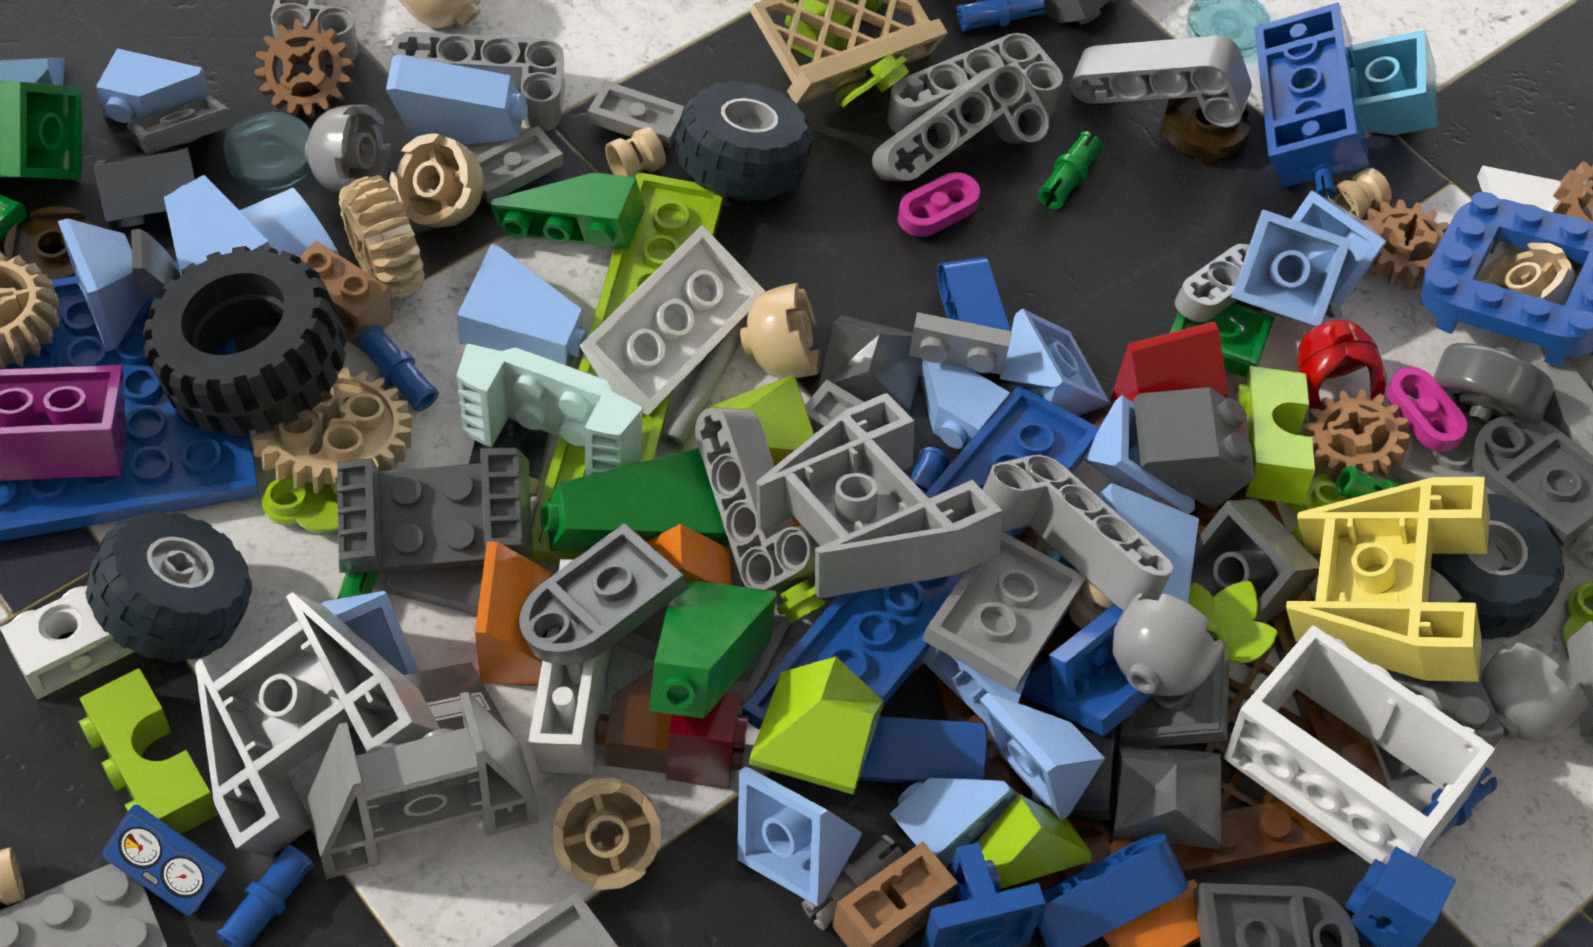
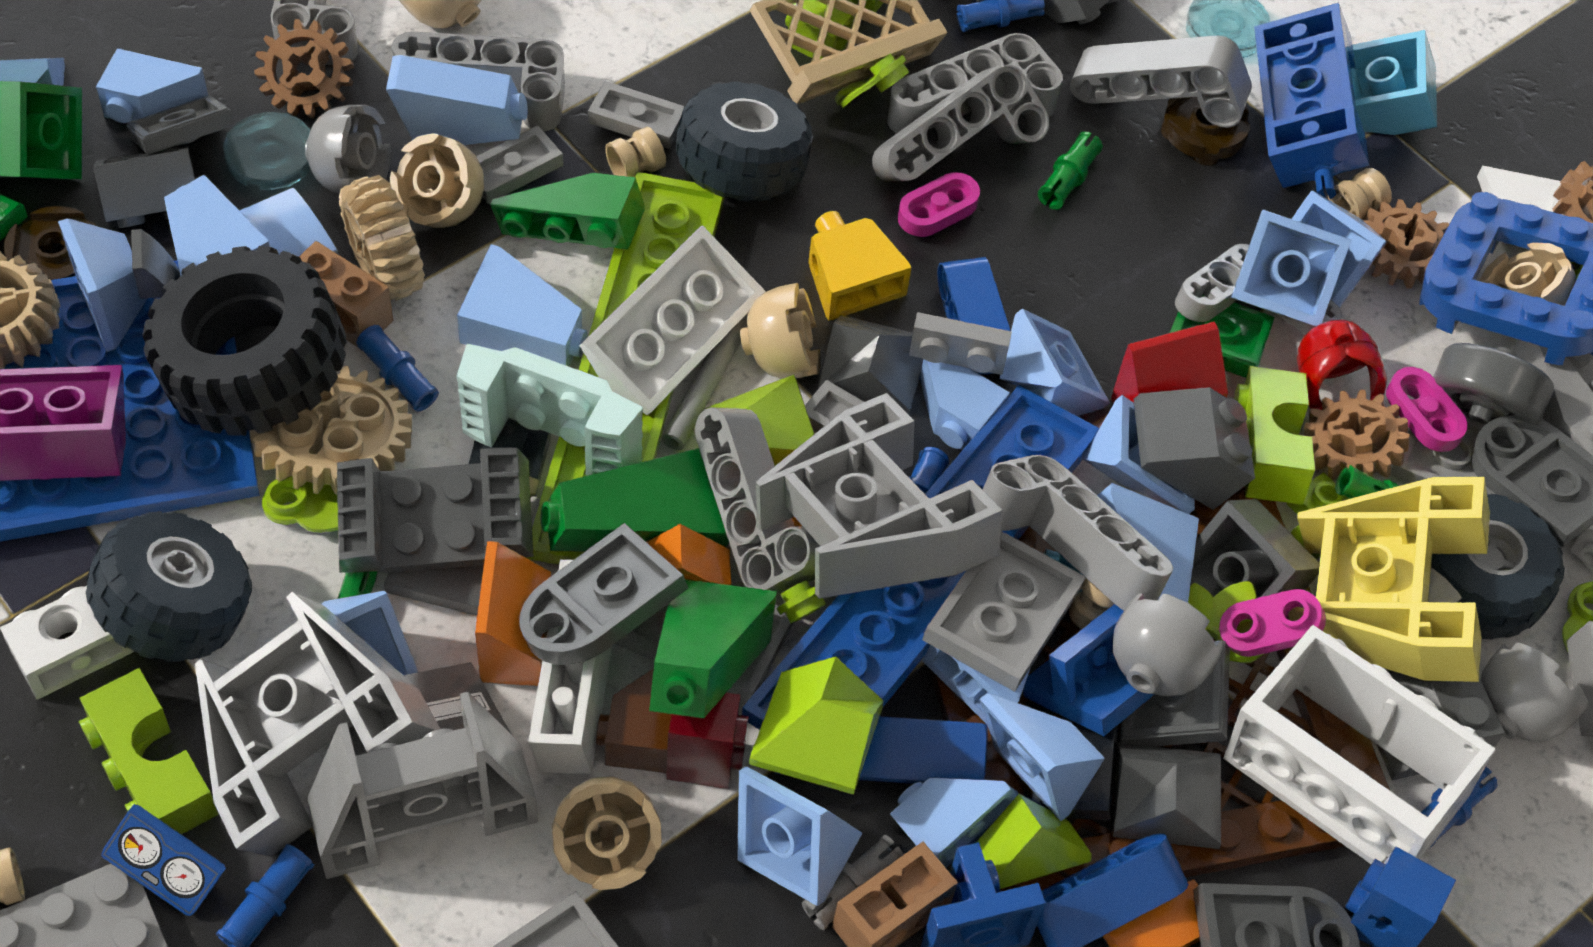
(855, 265): none -> yellow torso
(1270, 626): none -> dark pink plate

